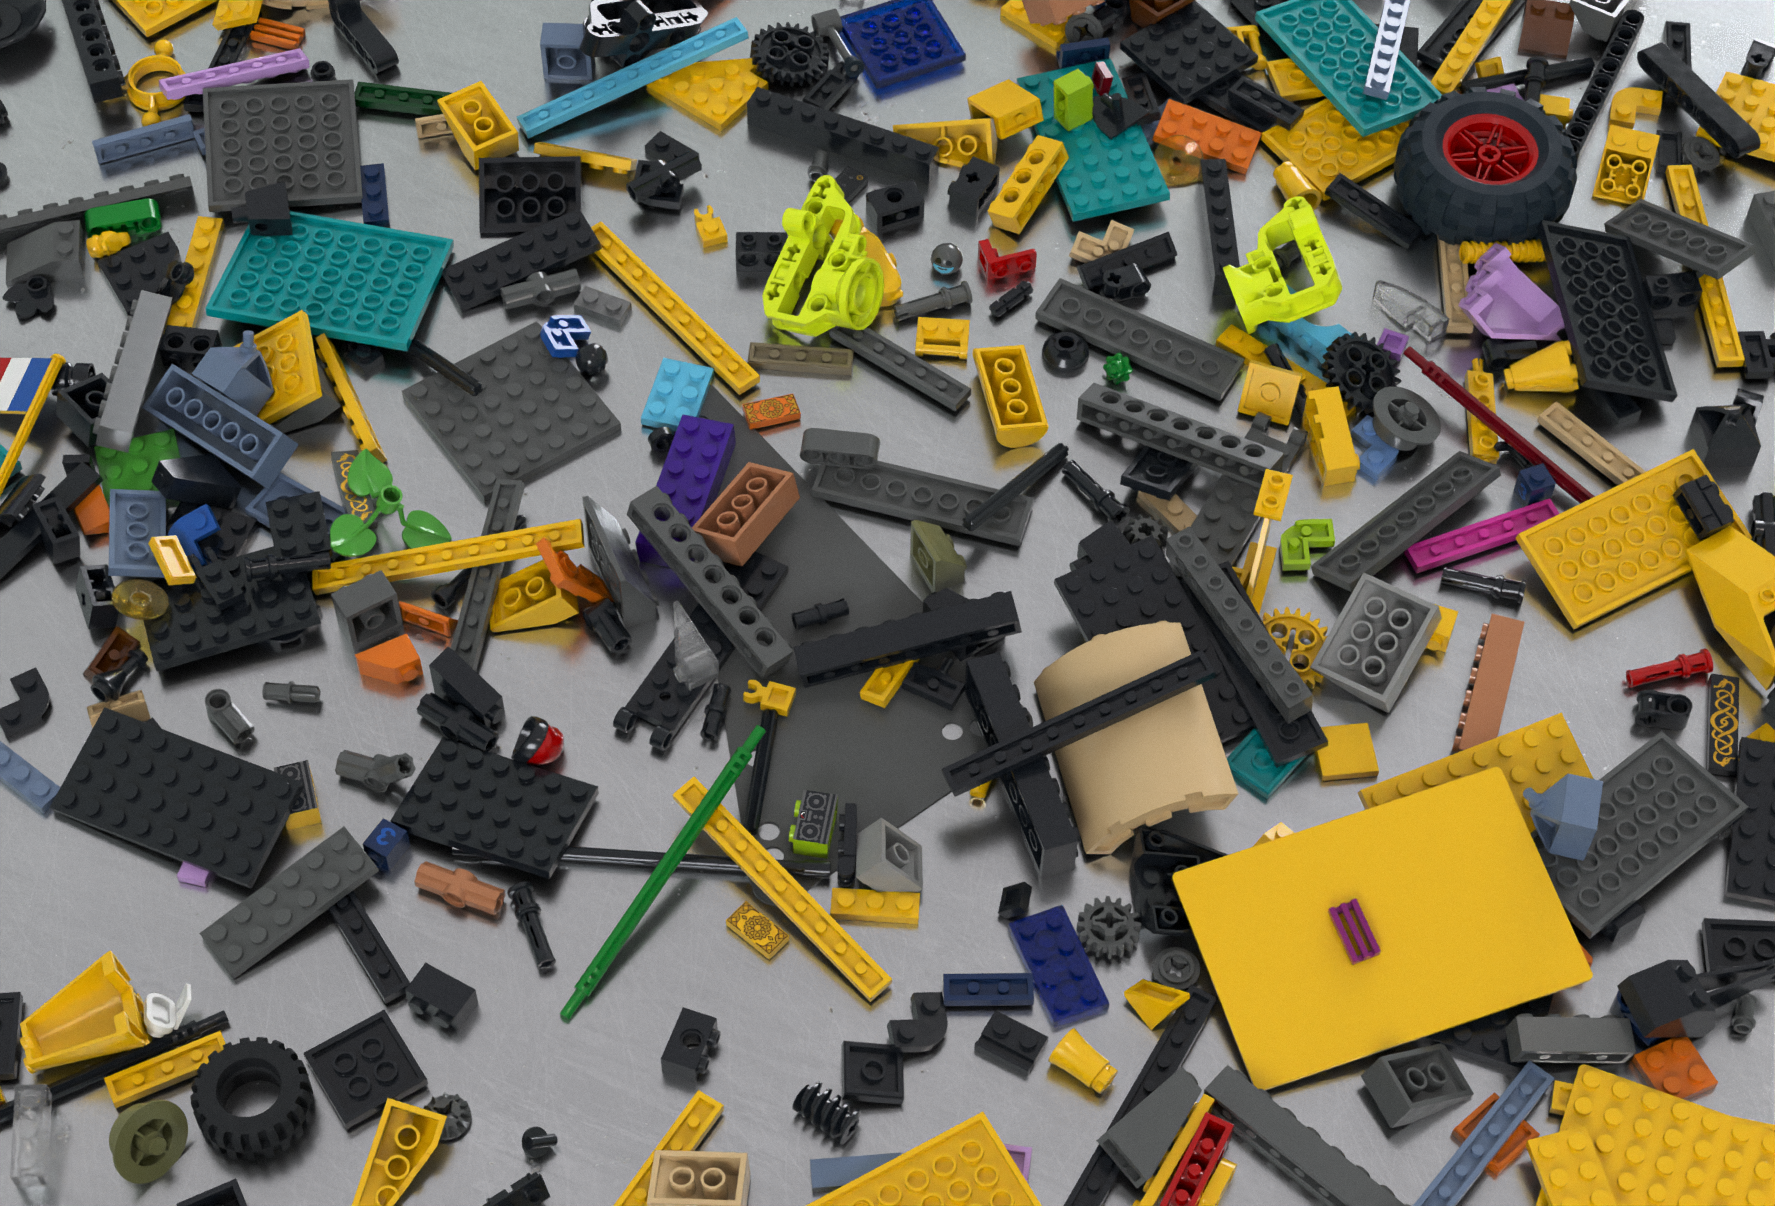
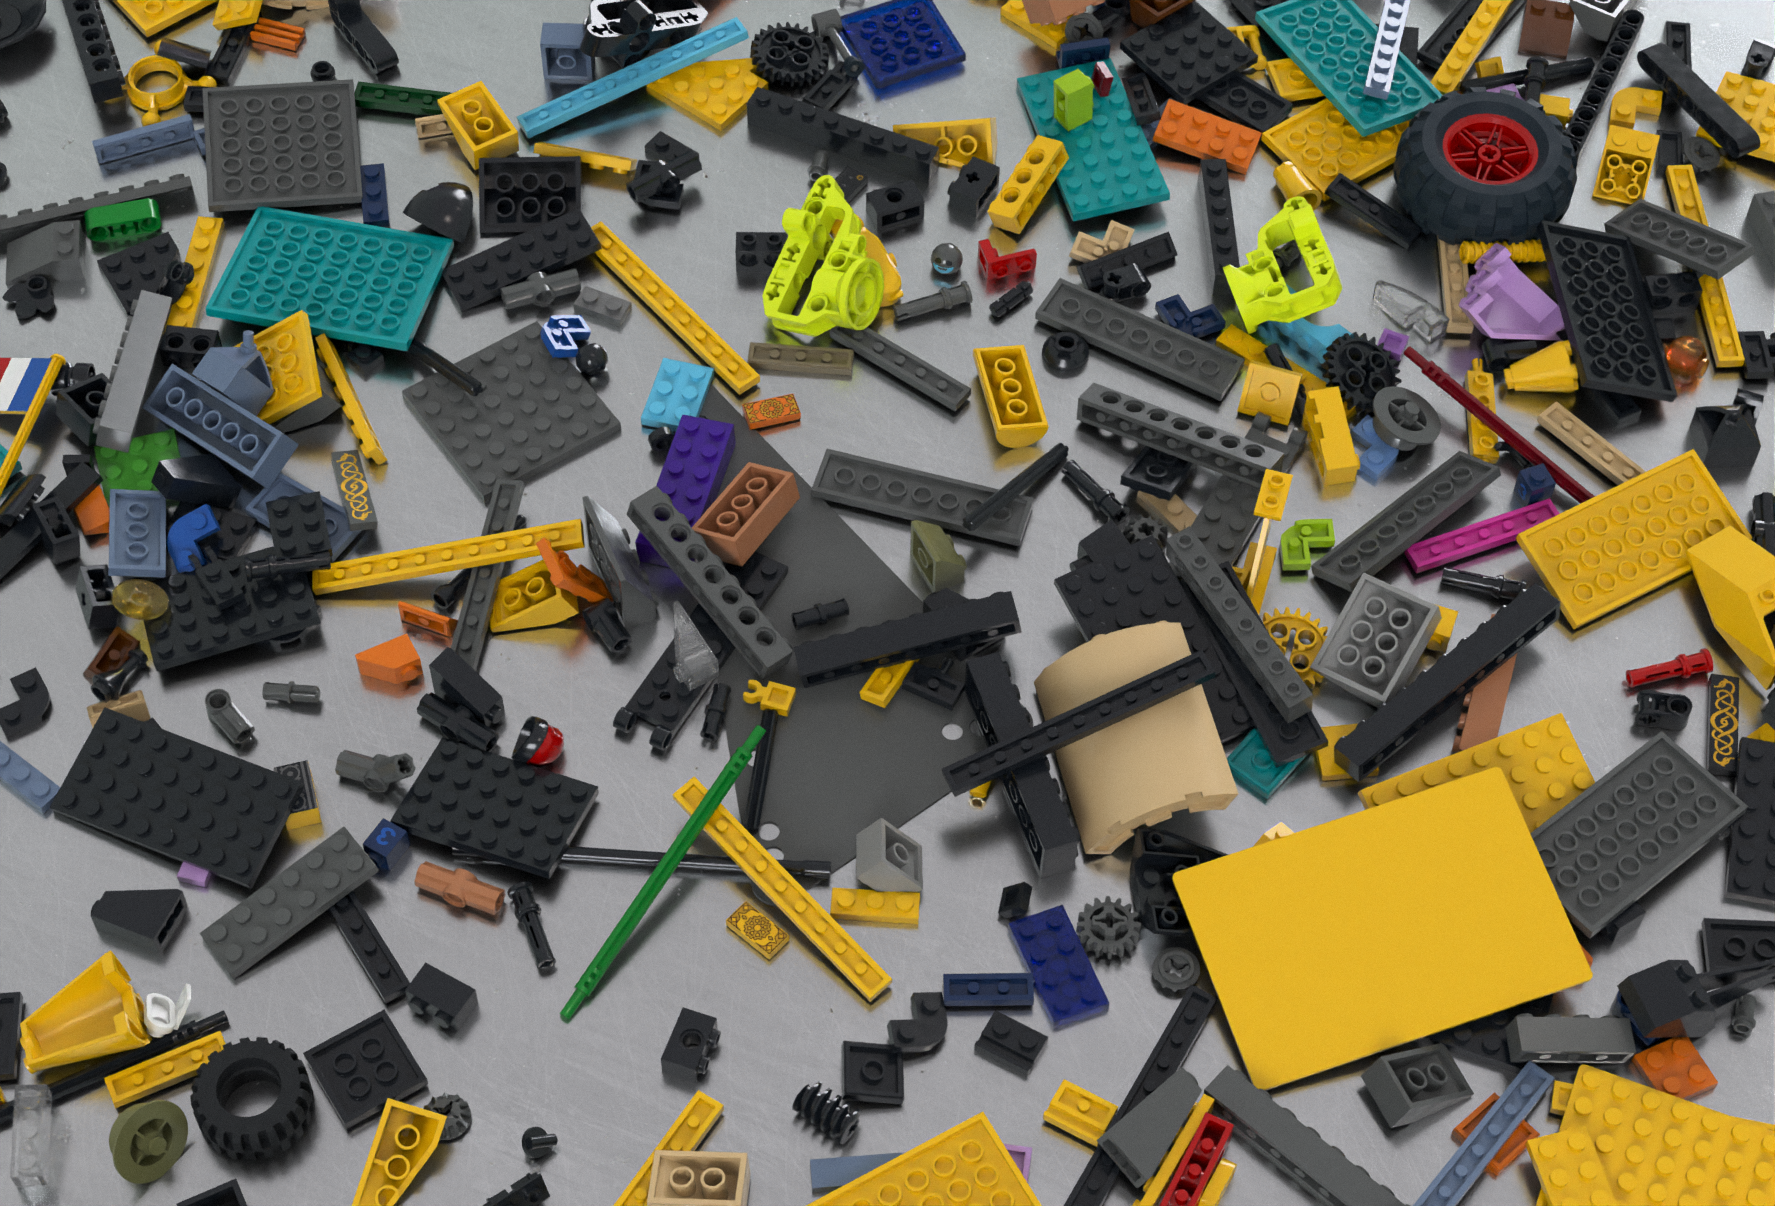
(107, 243): yellow animal -> none
(139, 915): none -> black slope
(172, 560): yellow tile -> none
(184, 53): none -> black slope
(235, 73): lavender plate -> none
(266, 211): black torso -> none
(367, 609): dark grey brick -> none
(371, 476): bright green plant -> none
(443, 209): none -> black brick
(709, 228): yellow plate -> none
(814, 824): brick -> none
(840, 448): dark grey beam -> none
(847, 847): black hinge -> none
(942, 337): yellow plate -> none
(1008, 106): yellow panel -> none
(1080, 1112): none -> yellow plate
(1083, 1062): yellow plant -> none
(1116, 114): black shield -> none
(1117, 368): green plant -> none
(1154, 1001): yellow slope -> none
(1189, 154): clear yellow dish -> none
(1195, 323): none -> dark blue plate
(1266, 103): black plate -> none
(1344, 909): magenta tile -> none
(1446, 682): none -> black brick
(1567, 814): sand blue piece -> none
(1686, 358): none -> clear orange plant
(1703, 507): black brick -> none

